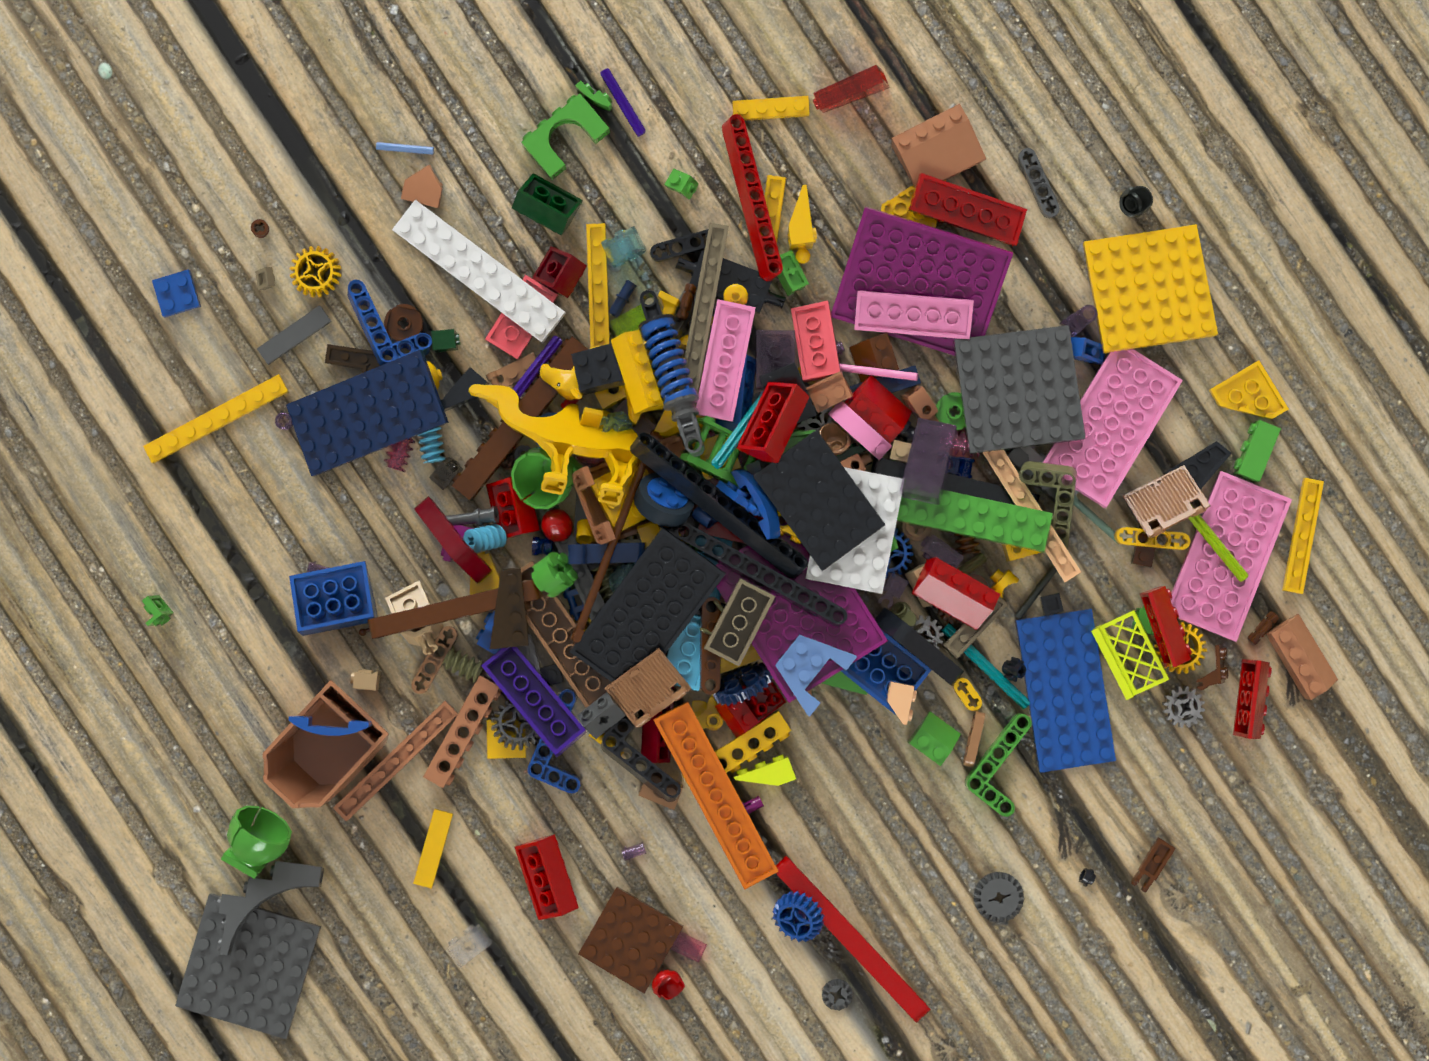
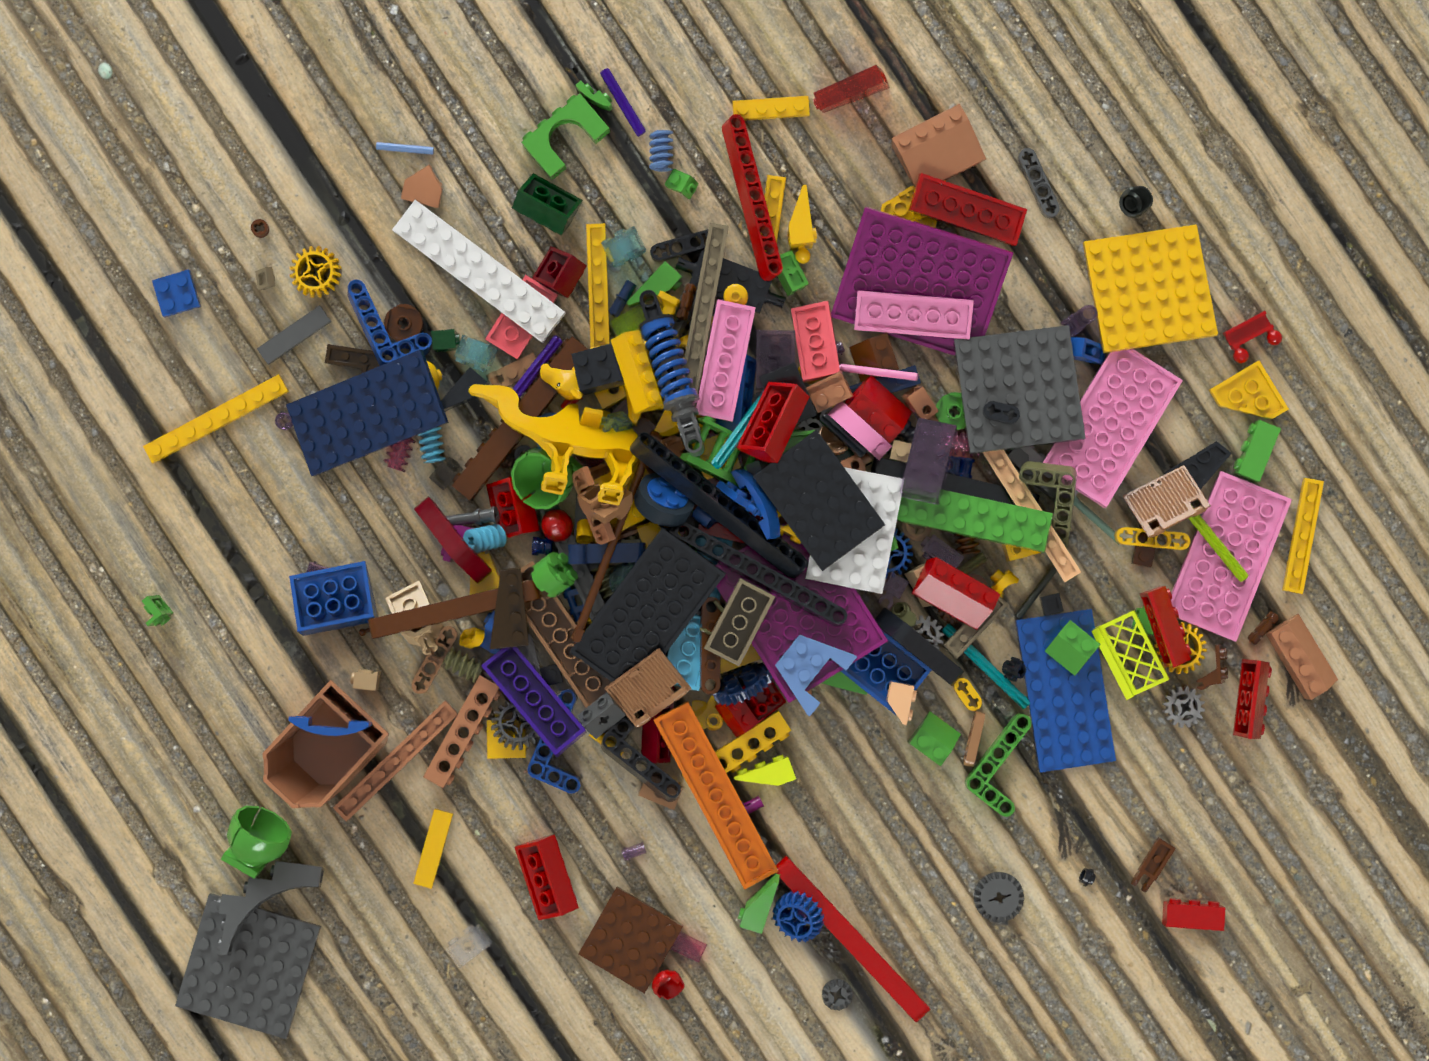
(472, 637): none -> yellow beam
(476, 353): none -> clear light blue brick
(602, 511): none -> medium nougat brick
(660, 150): none -> medium blue piece
(663, 279): none -> bright green slope
(758, 906): none -> bright green slope
(843, 435): none -> black axle
(999, 417): none -> black beam
(1072, 647): none -> bright green slope
(1193, 915): none -> red brick
(1248, 330): none -> red gear

